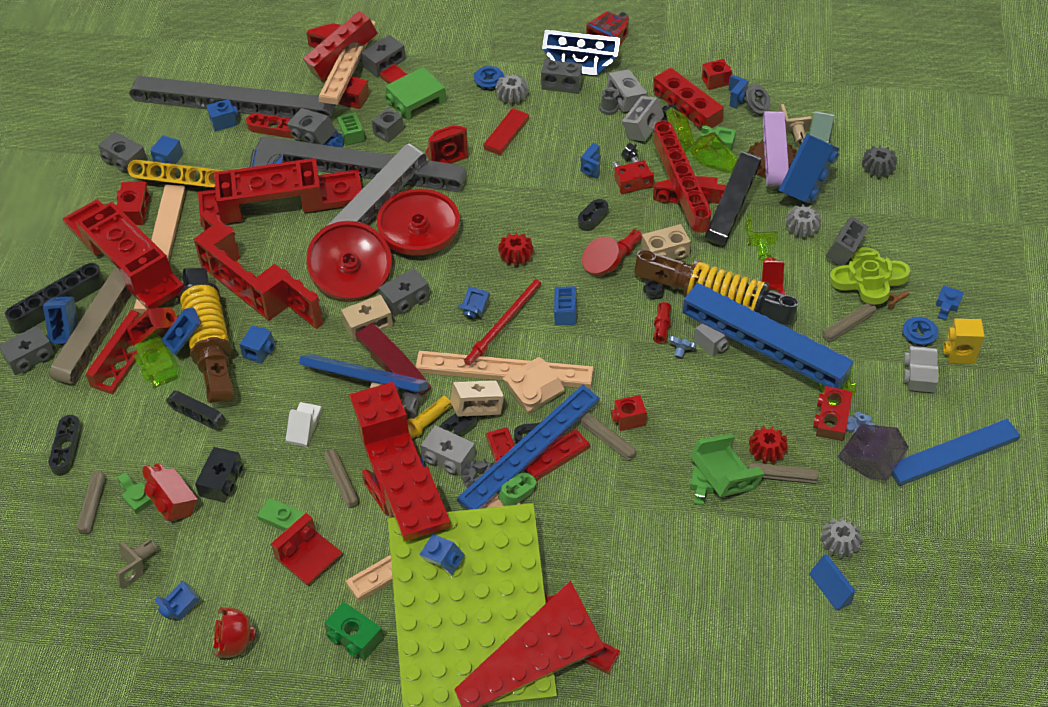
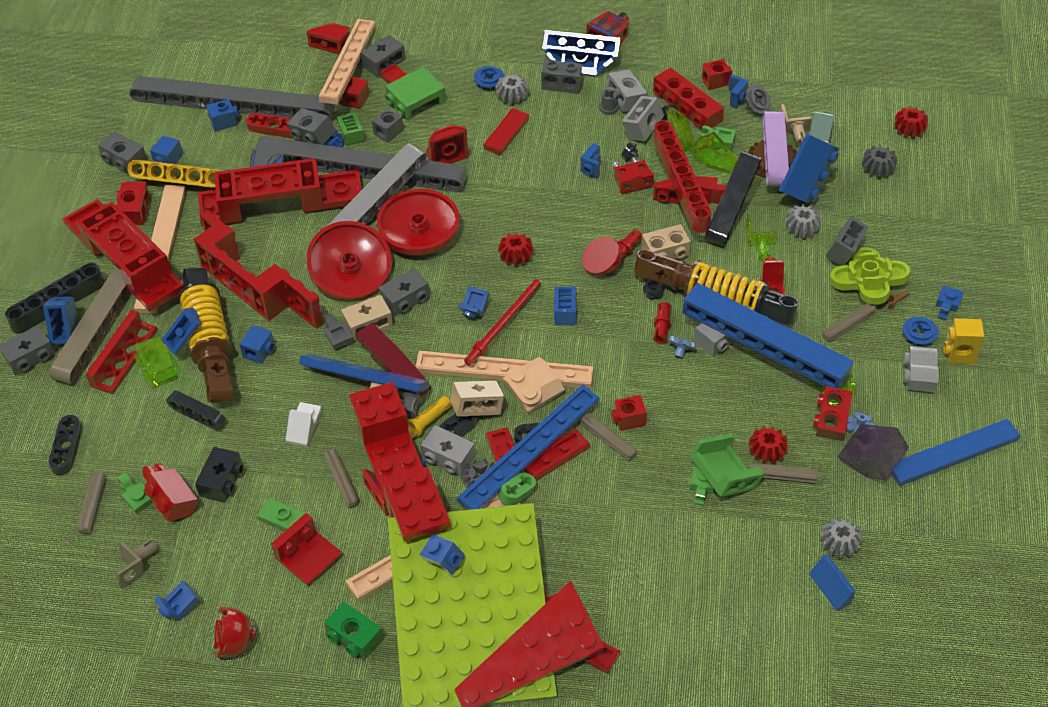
(157, 318): red torso -> none
(337, 333): none -> dark grey plate
(355, 30): red arch -> none
(591, 213): black beam -> none
(911, 122): none -> red gear

